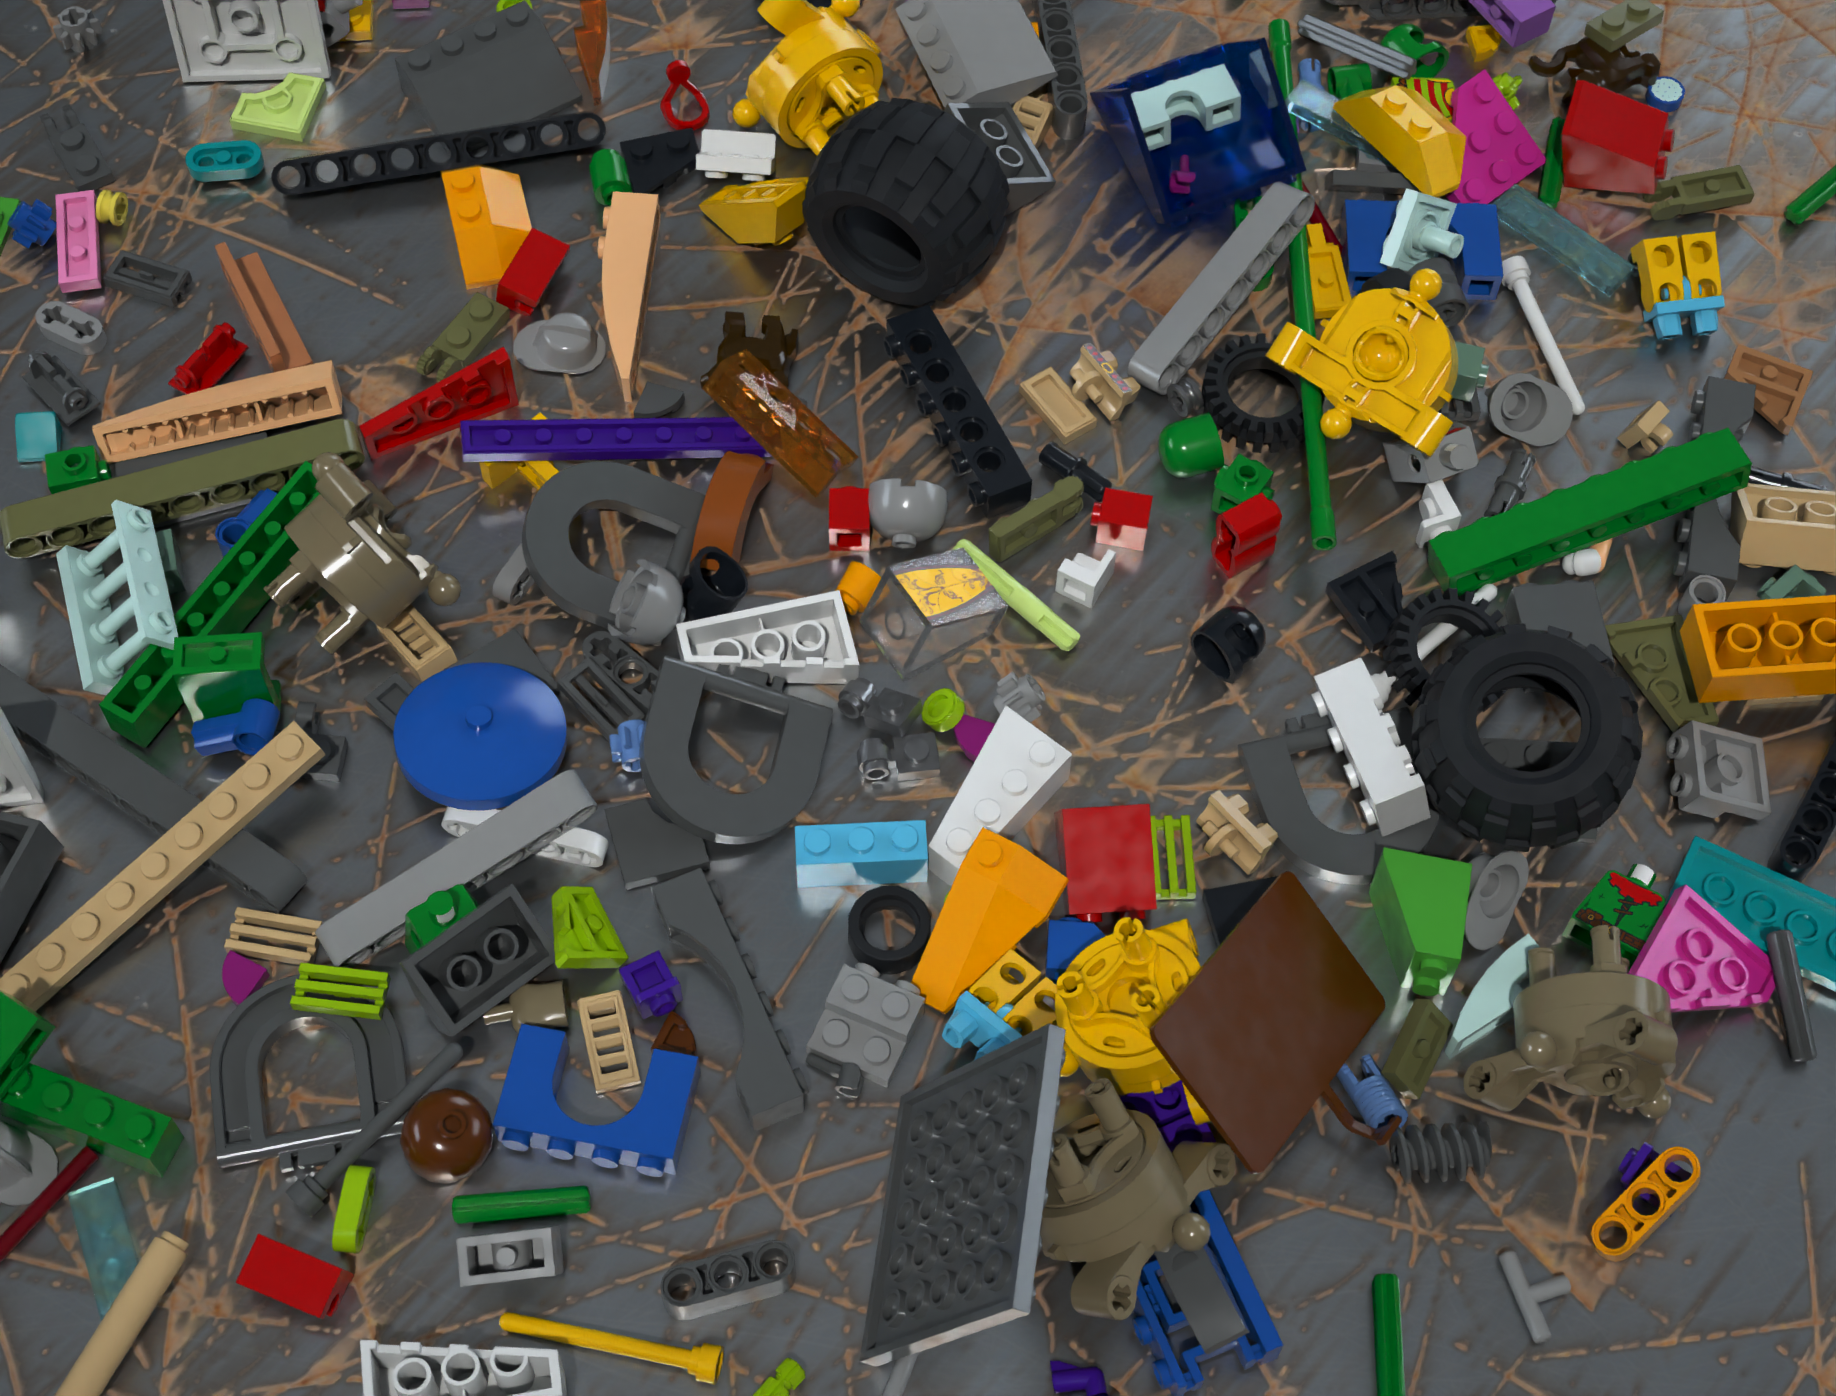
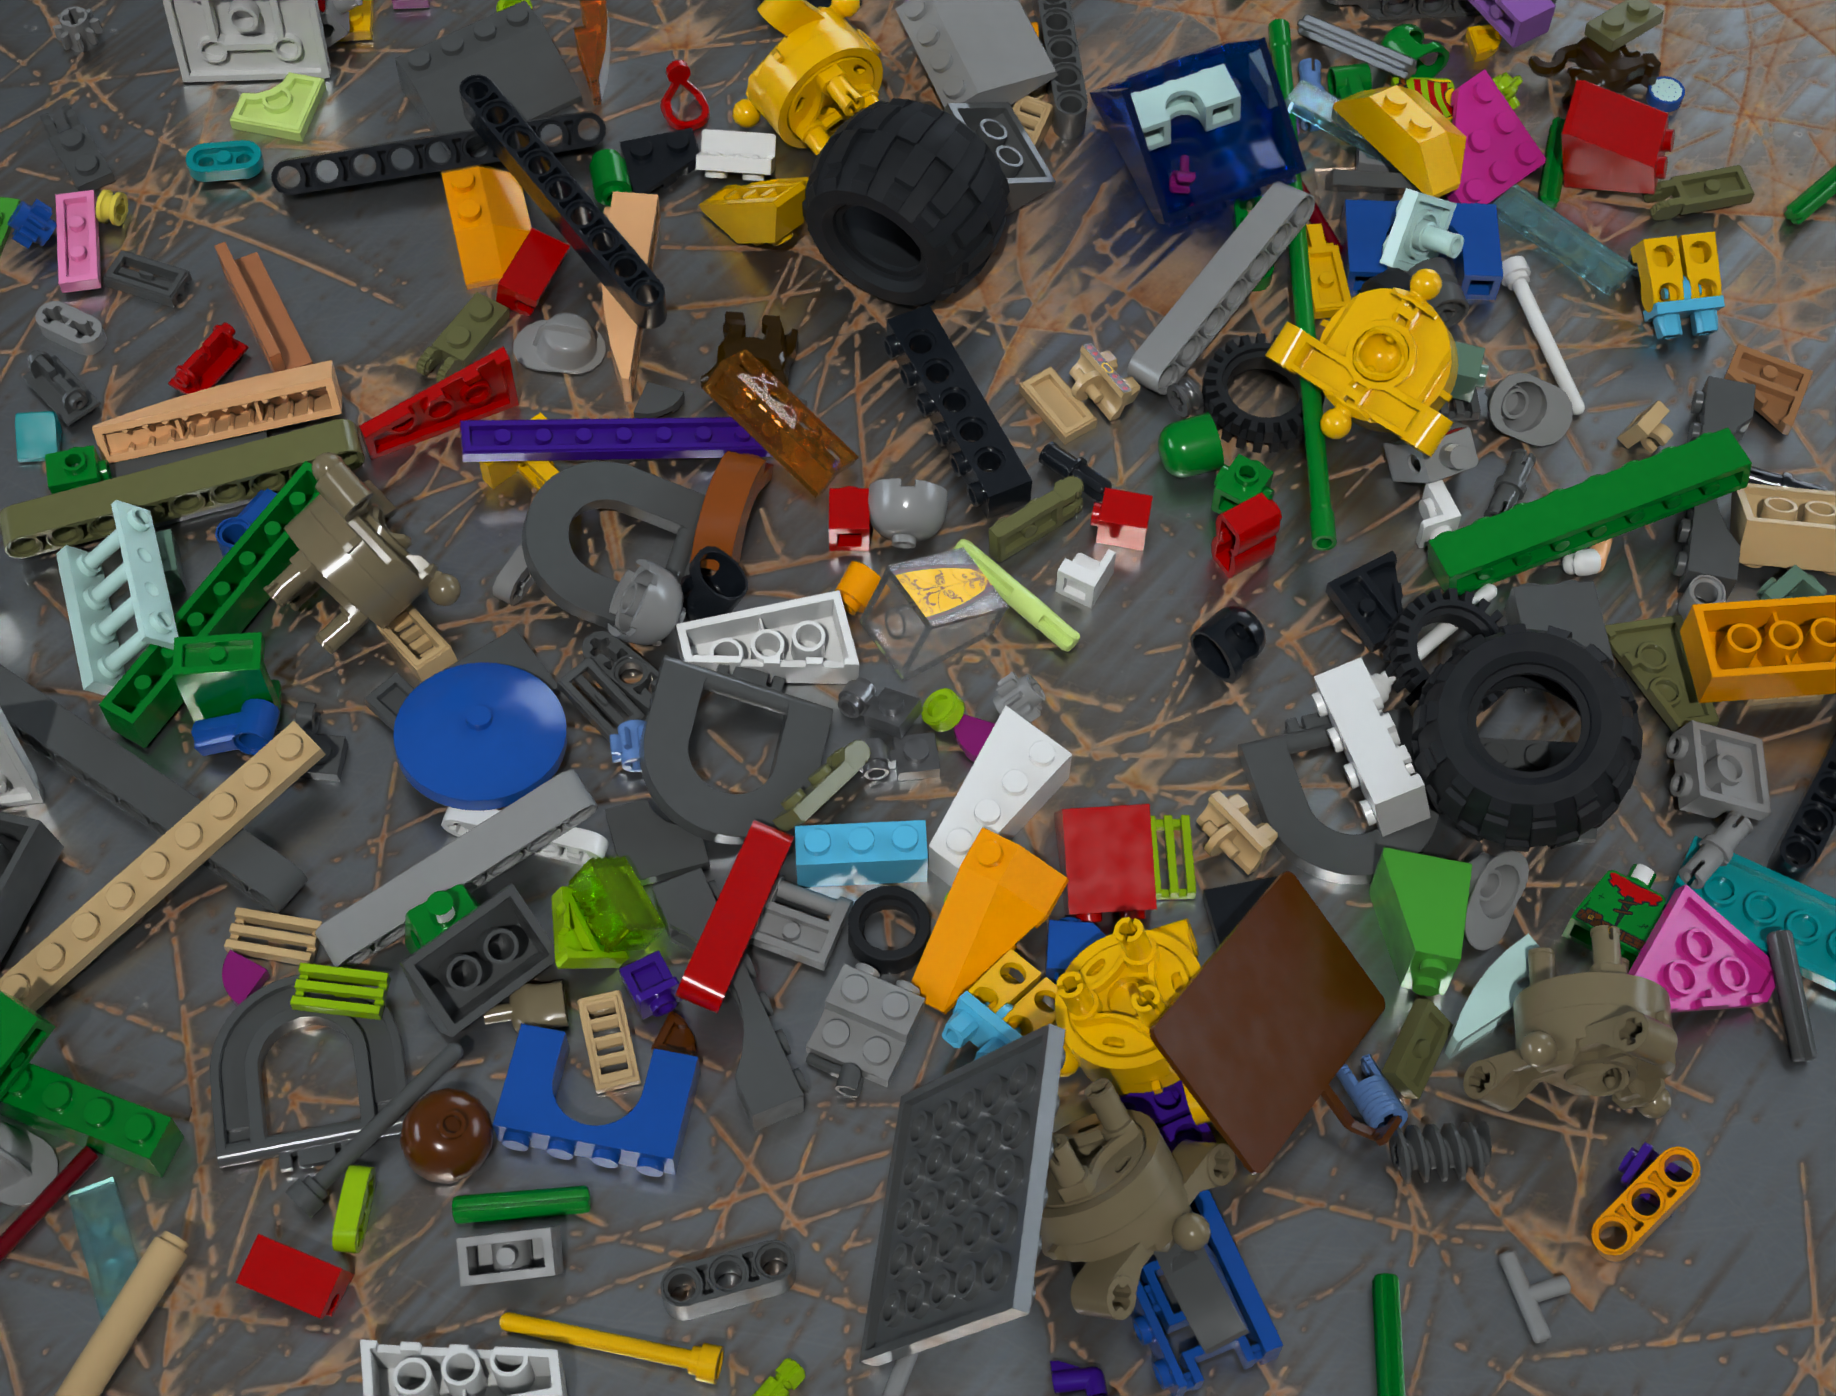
(564, 202): none -> black beam
(616, 904): none -> clear neon green brick
(734, 917): none -> red beam
(797, 933): none -> light grey plate
(824, 784): none -> olive hinge
(1715, 850): none -> light grey pin

